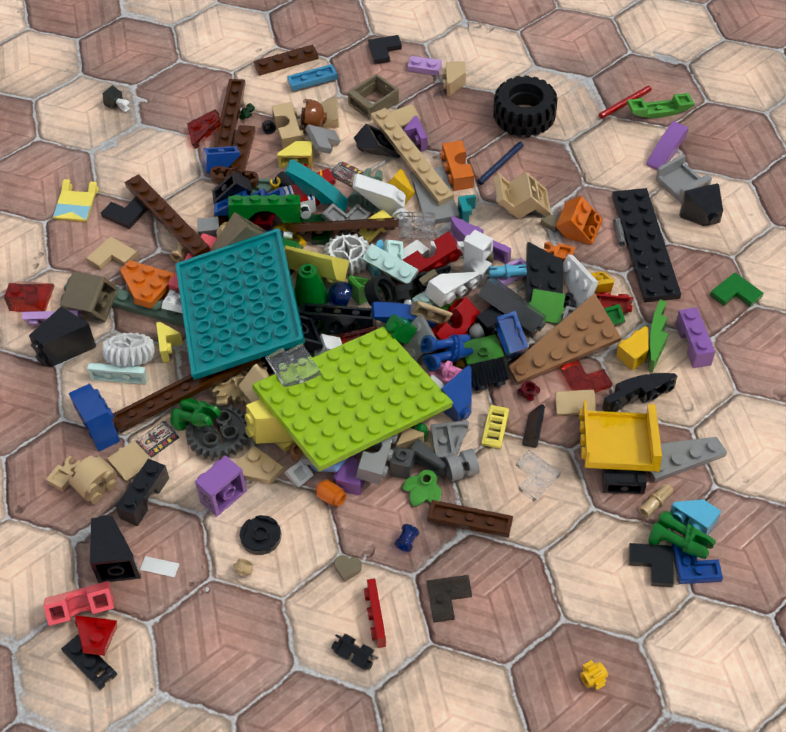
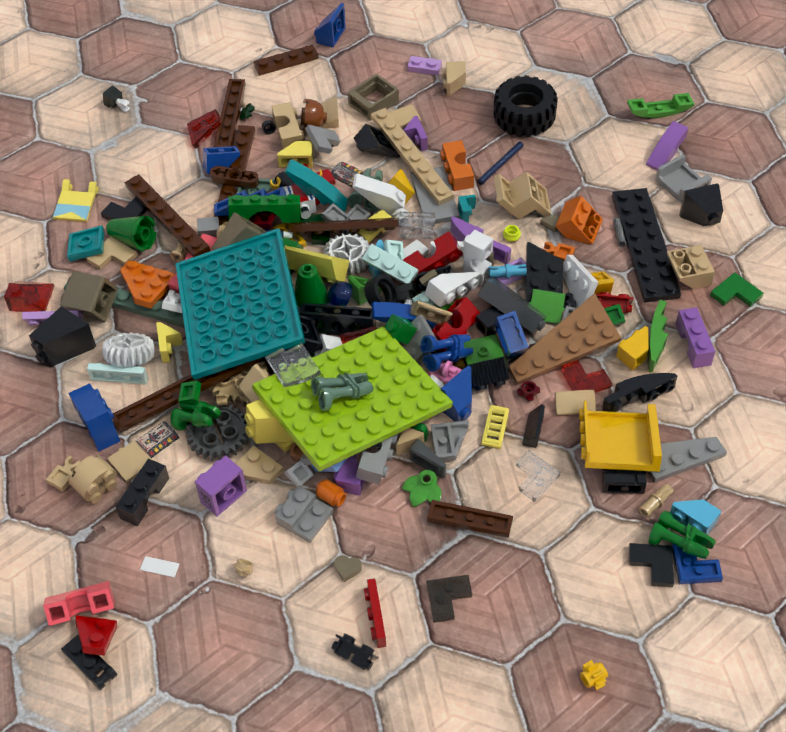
(86, 243): none -> teal plate
(110, 553): black slope -> none
(133, 231): none -> green cone
(189, 392): none -> green plate
(230, 186): black slope -> none
(260, 535): black tile -> none
(302, 513): none -> light grey plate
(312, 77): dark azure plate -> none
(331, 27): none -> blue slope
(348, 385): none -> sand green piece
(380, 46): black tile -> none
(402, 462): dark grey brick -> none
(406, 537): clear blue bush -> none
(454, 466): light grey wheel -> none
(476, 331): light grey hinge -> none
(511, 233): none -> neon yellow plate
(622, 103): red bar -> none
(692, 266): none -> tan slope

